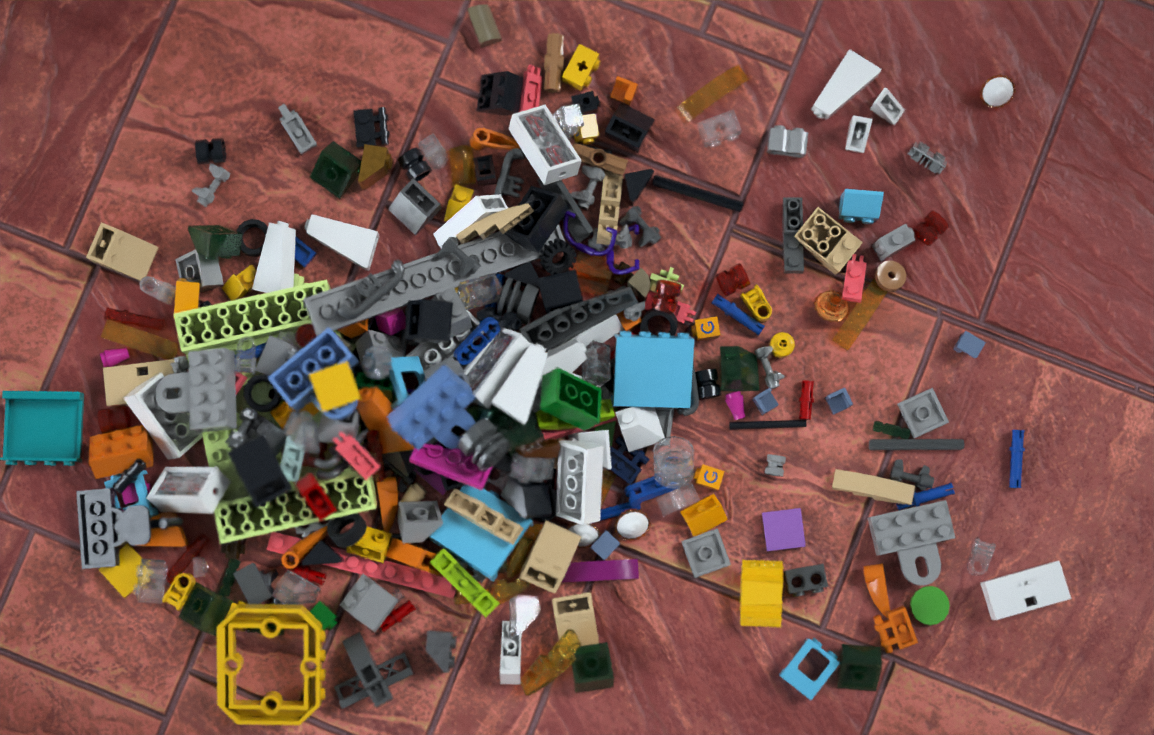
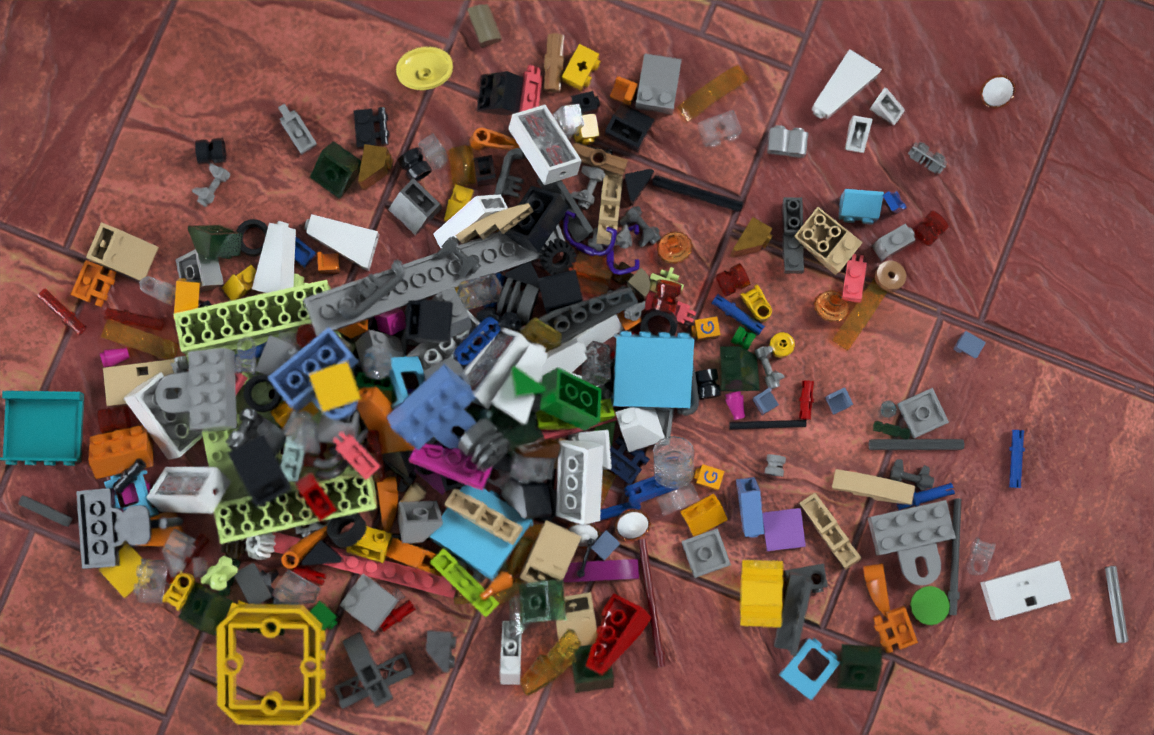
(45, 511): none -> dark grey beam
(63, 313): none -> clear red pin
(88, 281): none -> orange plate
(176, 550): none -> clear slope
(219, 575): none -> yellowish green hips
(260, 546): none -> white gear
(328, 263): none -> orange panel
(424, 68): none -> light yellow dish
(500, 583): none -> orange cone
(524, 384): none -> green slope
(541, 333): none -> clear yellow slope
(542, 601): none -> clear green slope
(581, 573): none -> black hinge
(618, 630): none -> red wedge
(658, 84): none -> light grey slope
(659, 653): none -> dark red bar
(674, 247): none -> clear orange piece
(739, 335): none -> green wheel
(750, 507): none -> medium blue slope
(752, 239): none -> pearl gold slope
(793, 612): none -> dark grey fence
(830, 531): none -> tan slope
(888, 409): none -> clear light blue hinge
(894, 202): none -> blue plate
(953, 594): none -> dark grey bar
(1116, 604): none -> light grey axle

